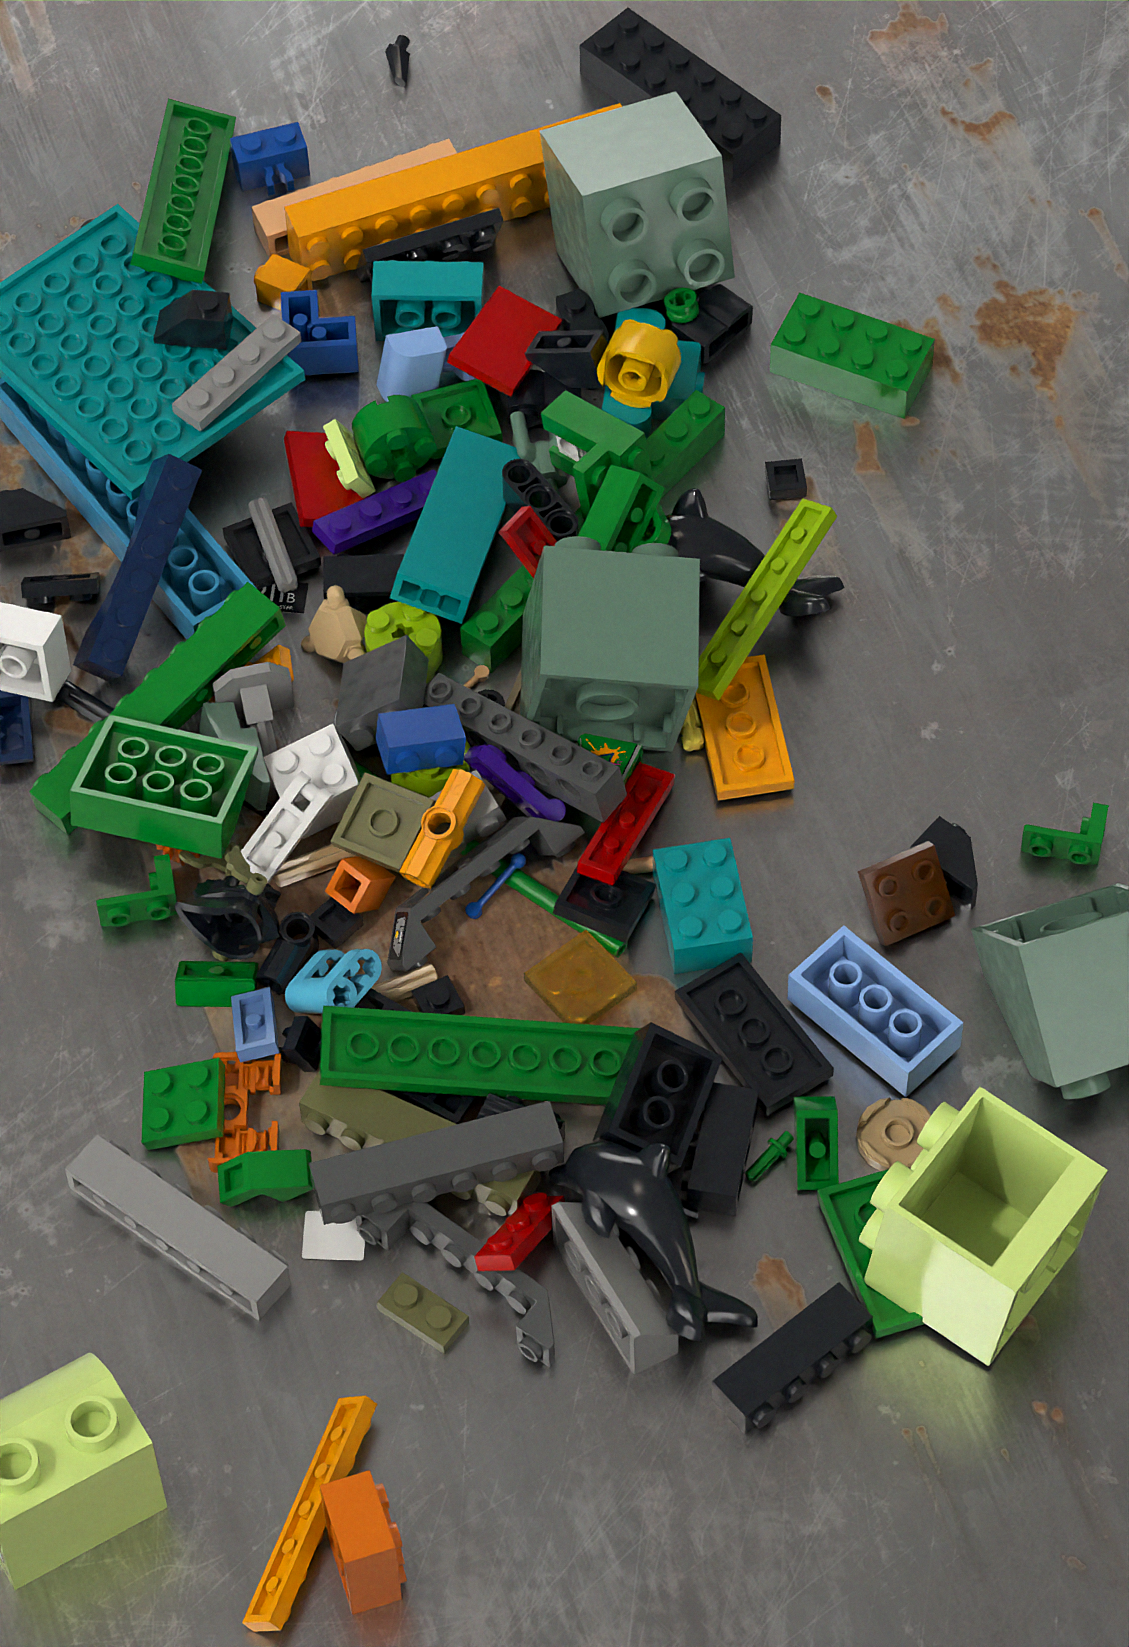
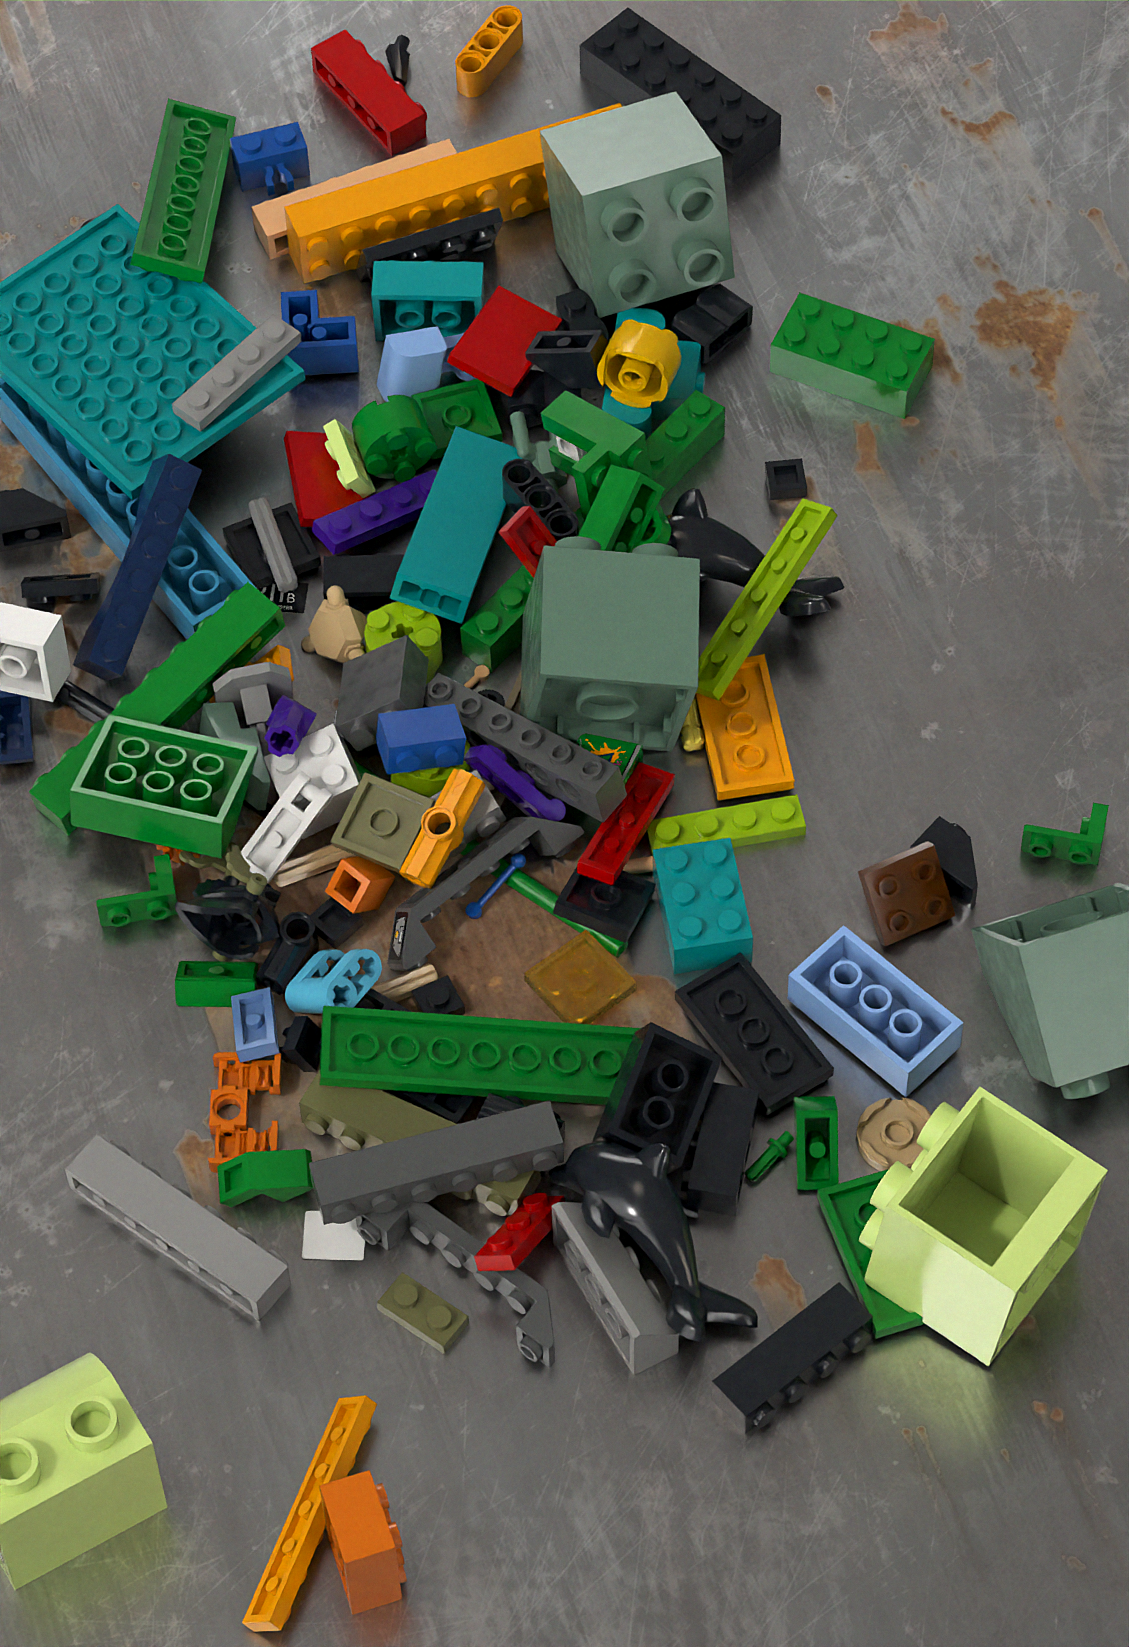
(183, 1104): green plate -> none
(196, 321): black slope -> none
(280, 276): light orange brick -> none
(287, 726): none -> dark purple piece
(369, 92): none -> red brick
(489, 51): none -> light orange beam
(688, 300): green bush -> none
(742, 823): none -> lime plate

